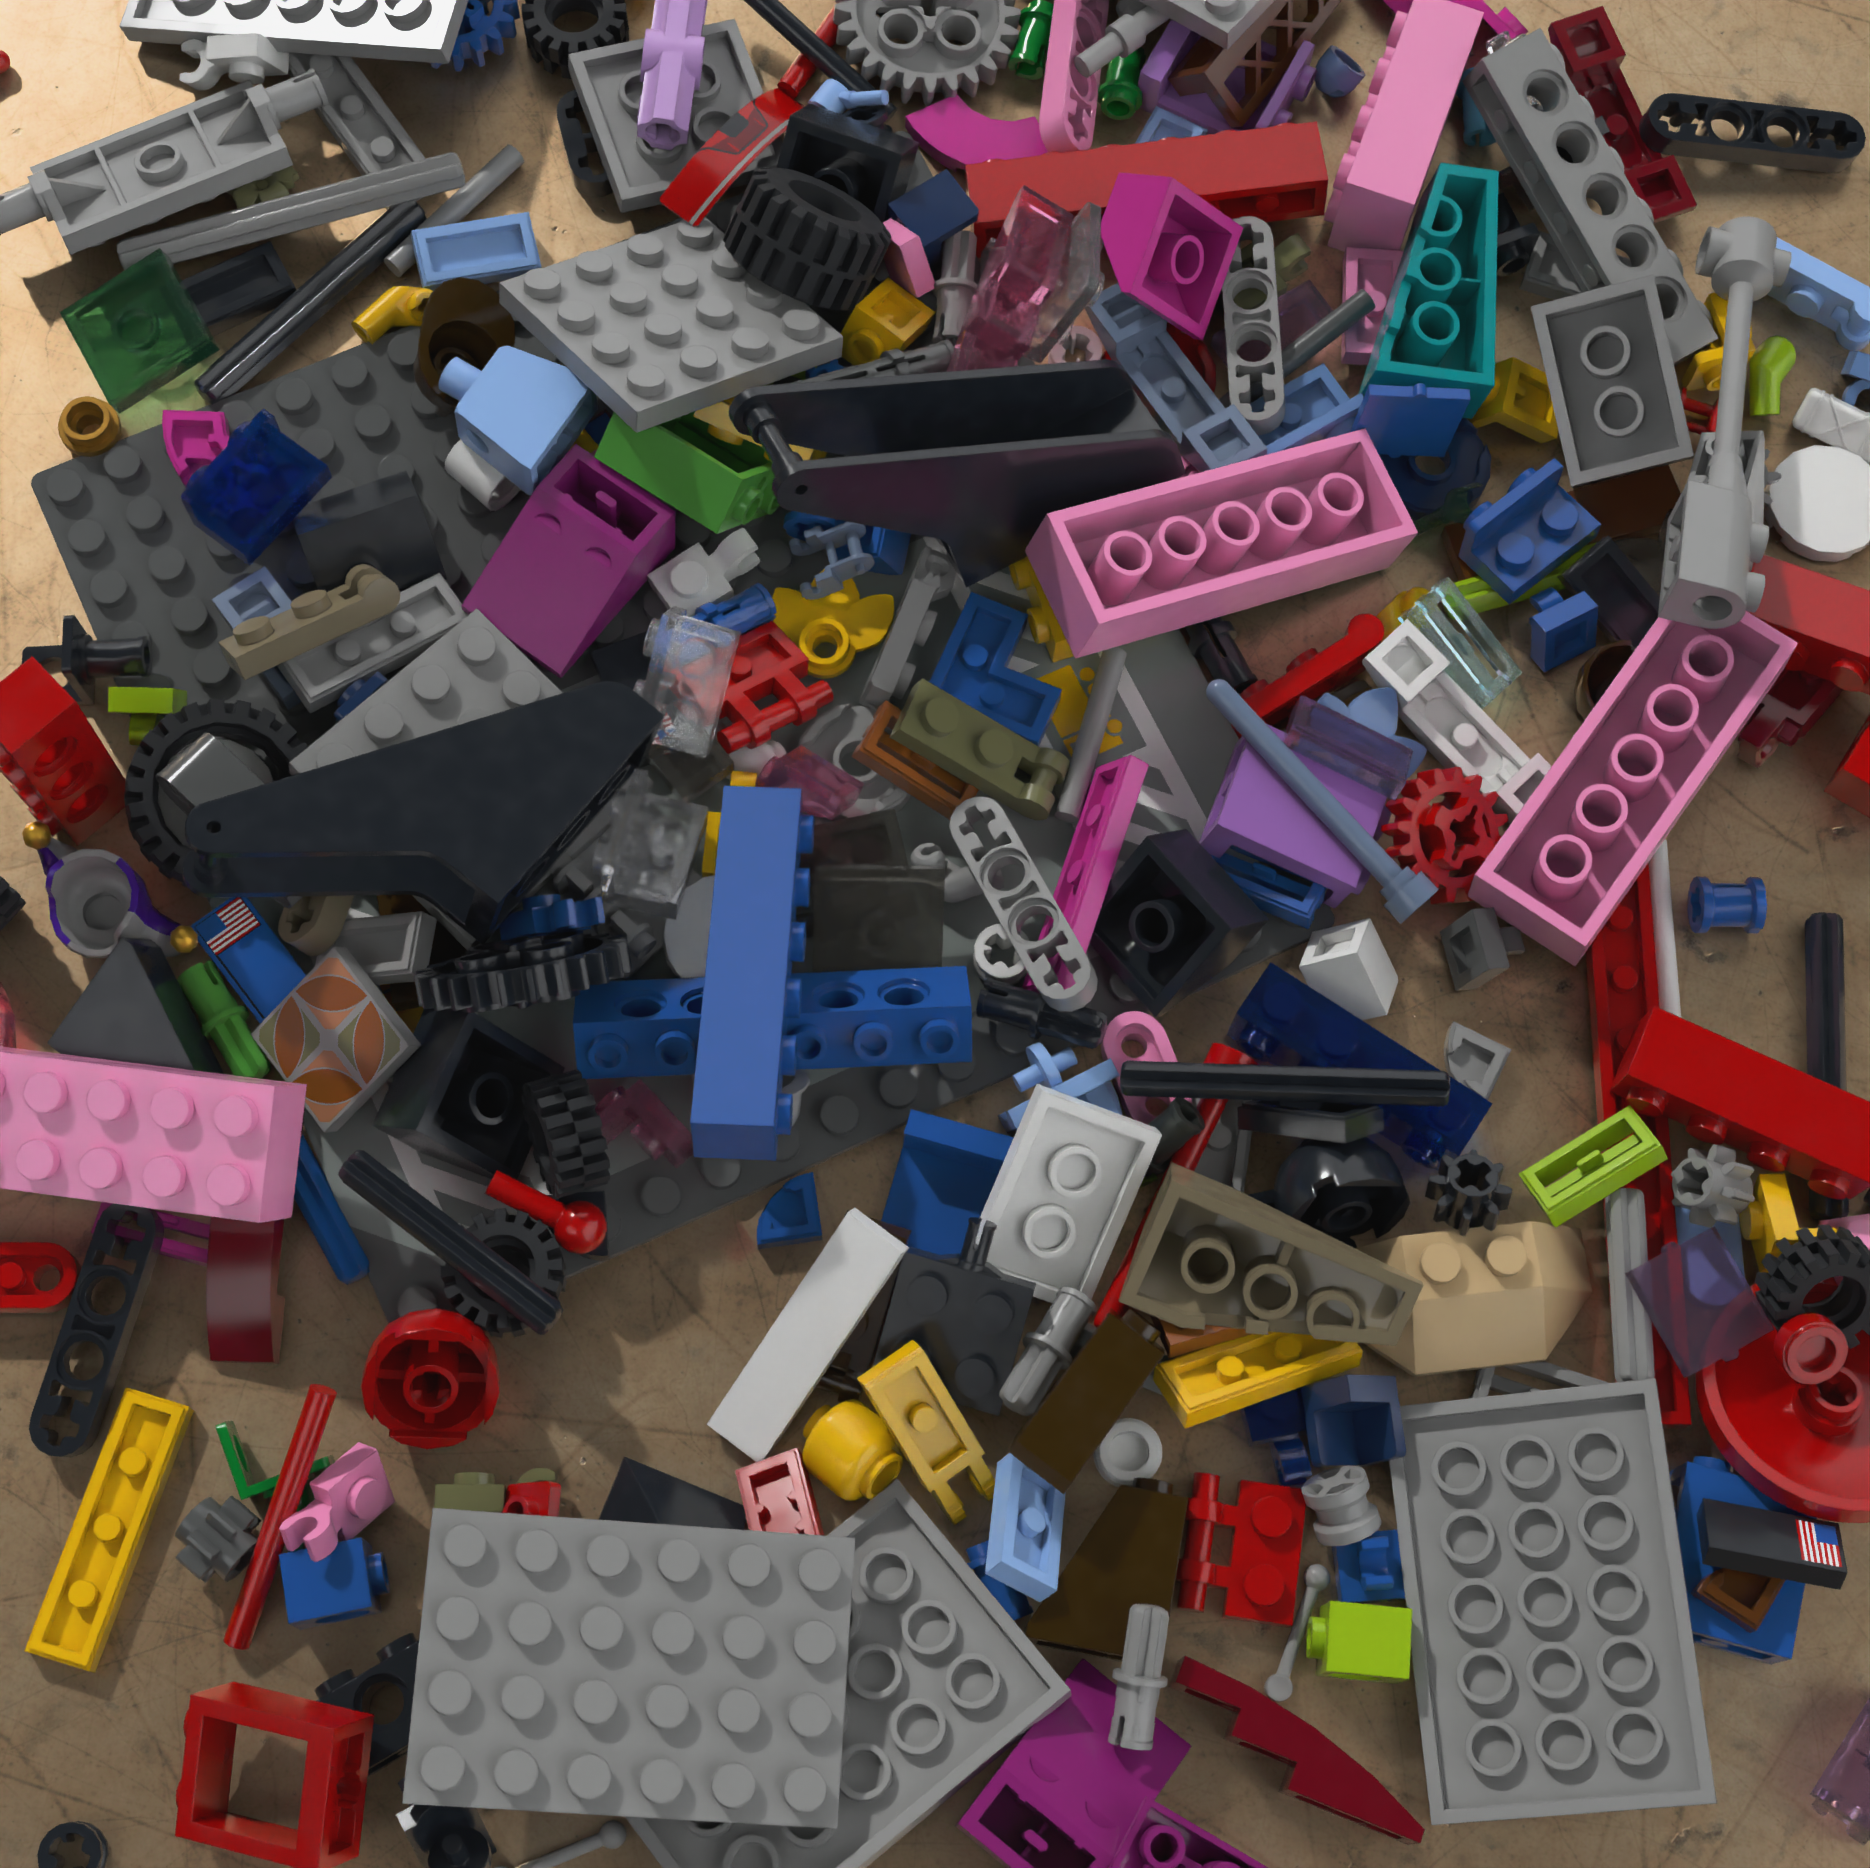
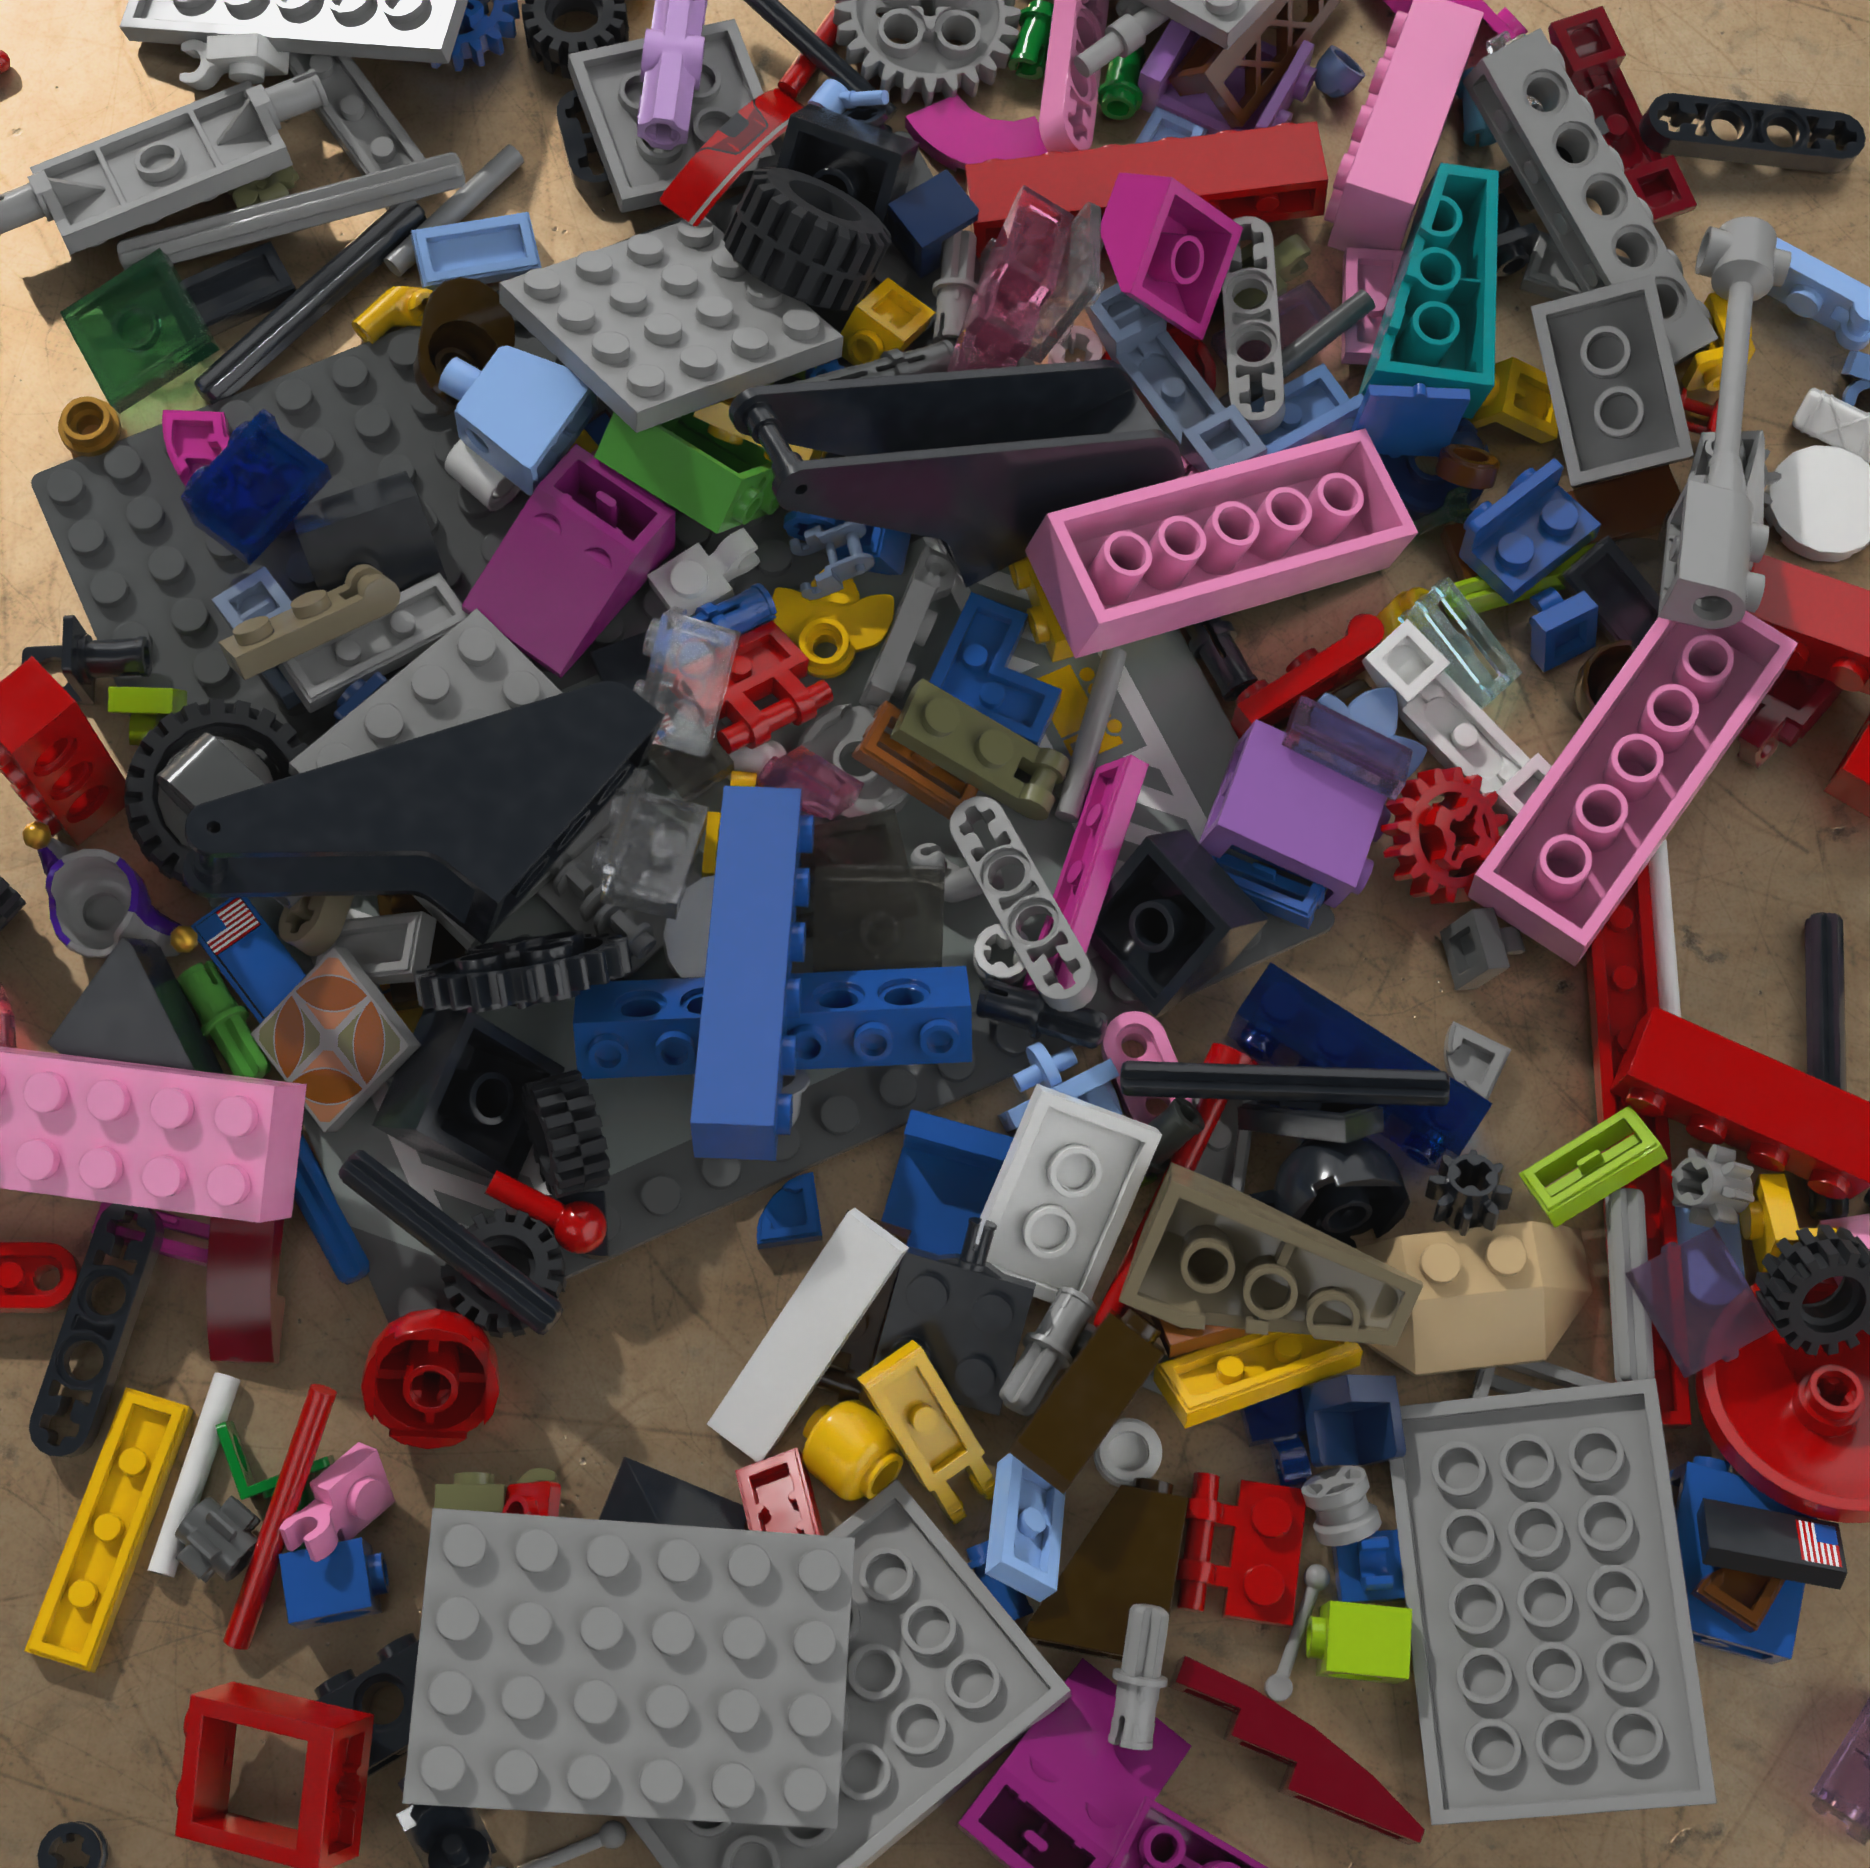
(194, 1472): none -> white bar
(551, 915): blue plate -> none
(656, 1126): clear pink bracket -> none
(907, 260): bright pink tile -> none
(1351, 968): white panel -> none
(1401, 888): sand blue piece -> none
(1467, 466): none -> reddish brown tile
(1727, 905): blue bush -> none
(1766, 372): lime arm -> none
(1810, 1348): red tile -> none

